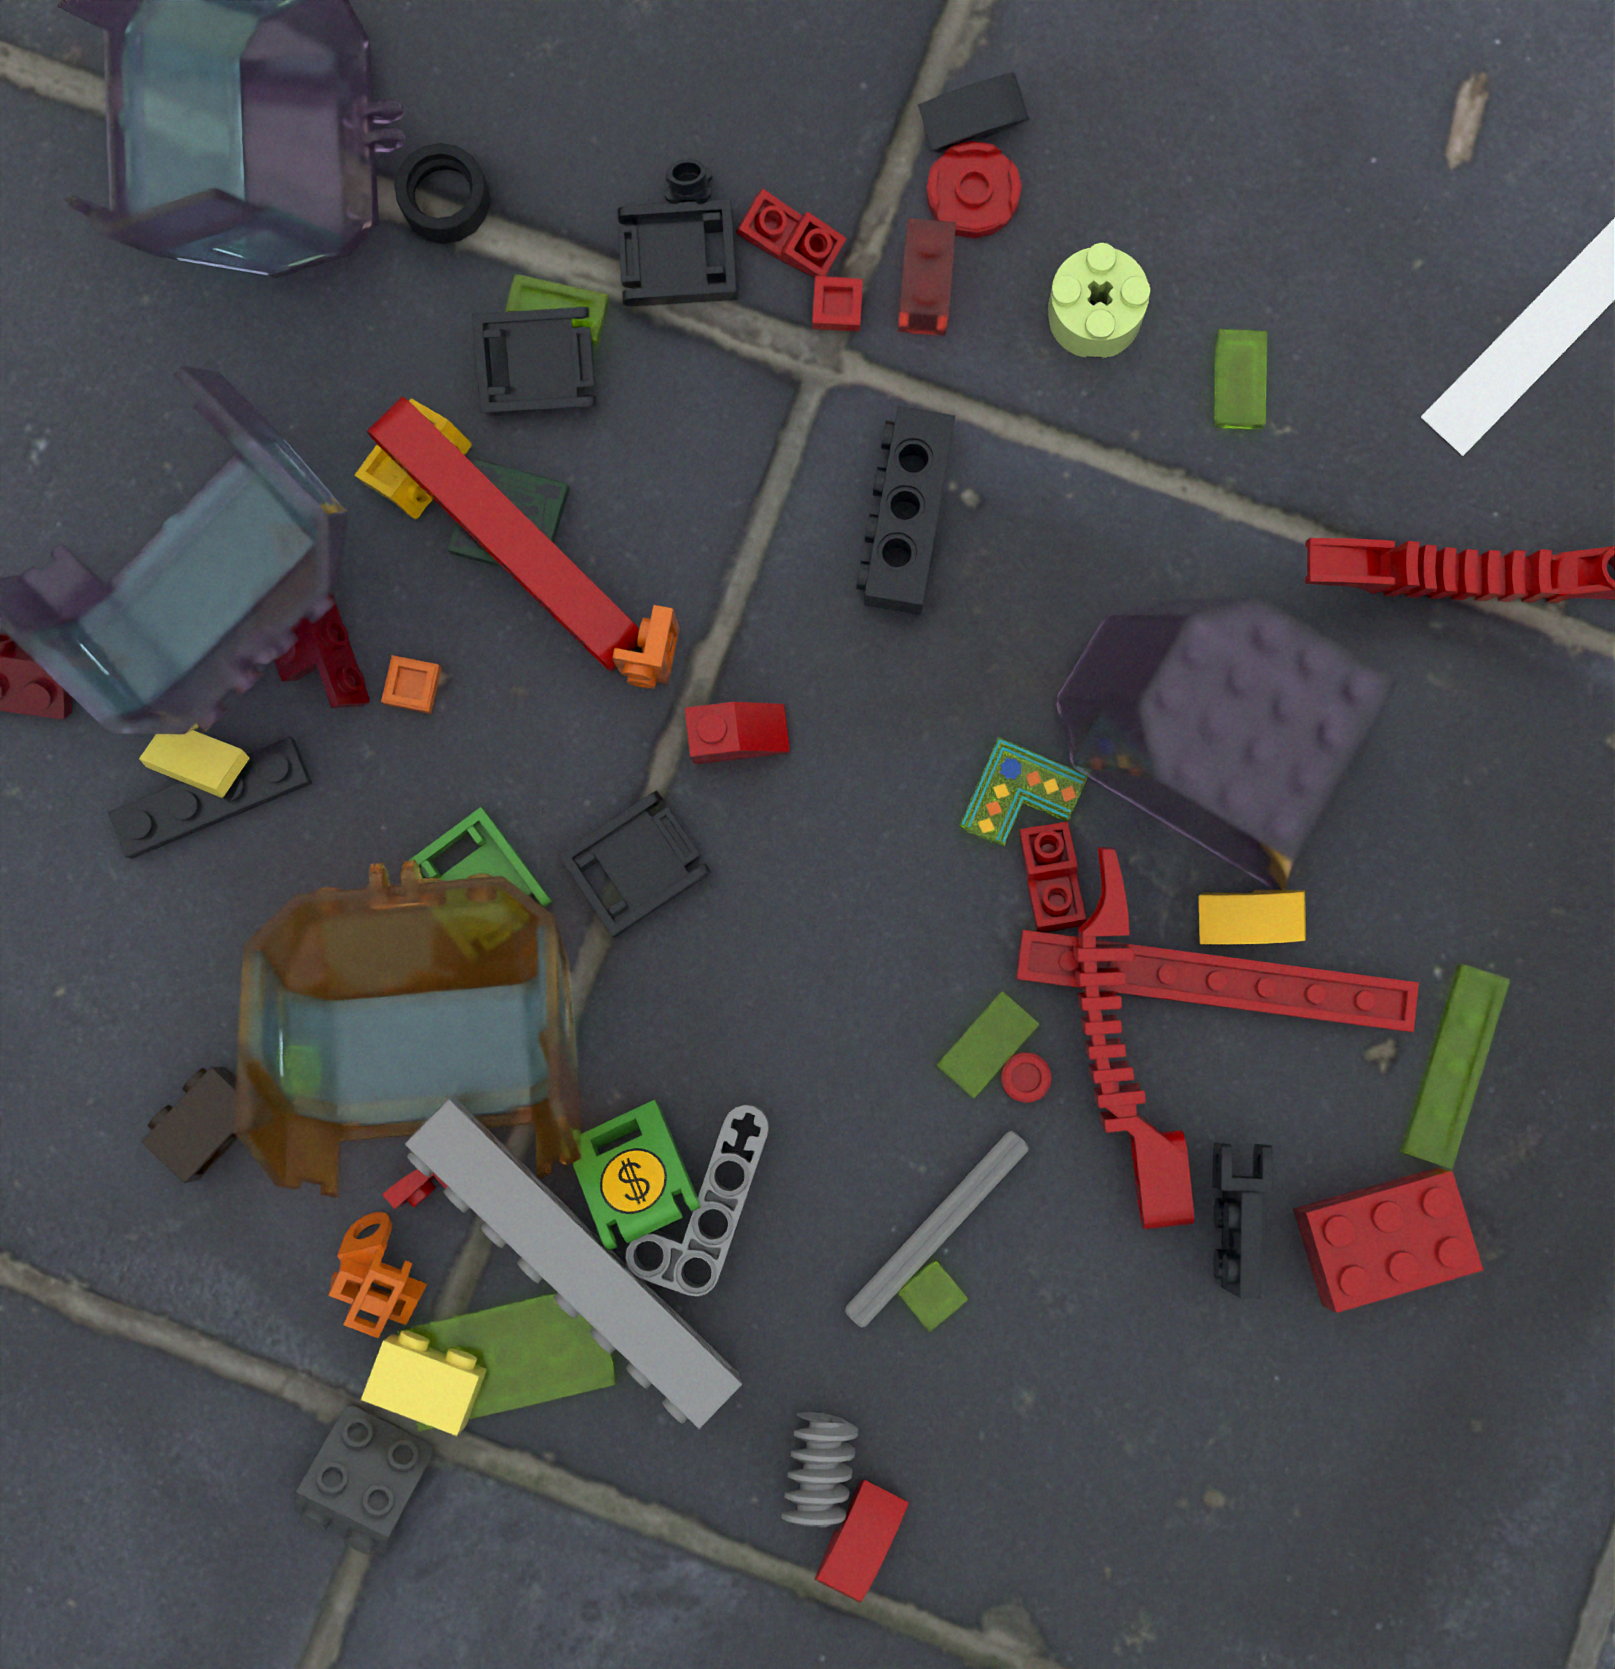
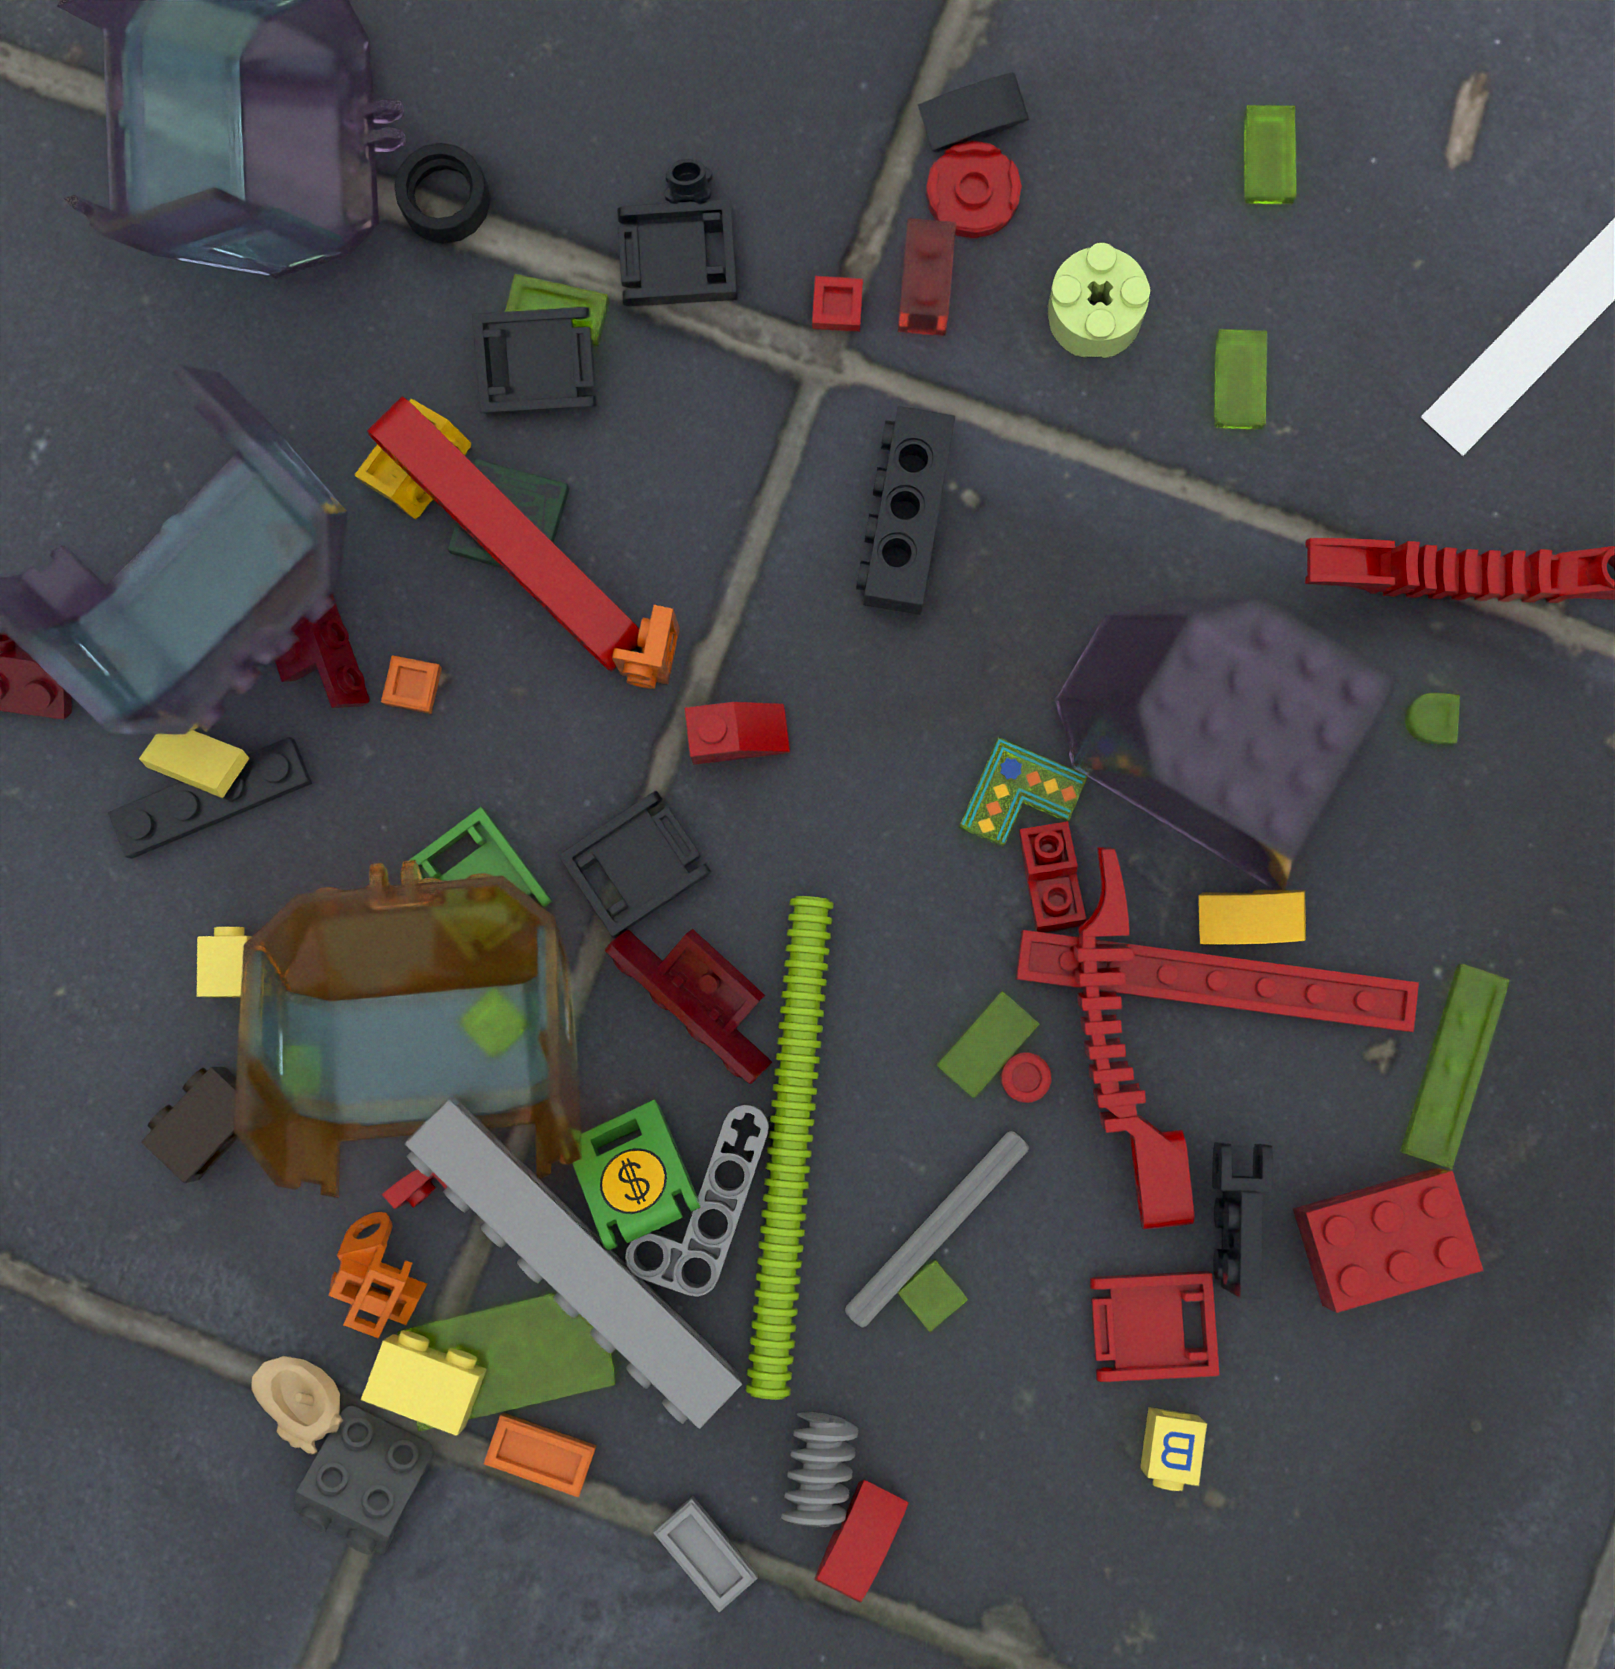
(220, 963): none -> light yellow brick
(299, 1399): none -> tan hat
(494, 1022): none -> clear neon green tile
(540, 1454): none -> orange tile
(700, 992): none -> dark red bracket
(705, 1554): none -> light grey tile
(789, 236): red slope -> none
(789, 1149): none -> lime piece
(1144, 1326): none -> red container
(1173, 1448): none -> light yellow brick
(1270, 154): none -> clear neon green tile
(1434, 718): none -> clear neon green tile

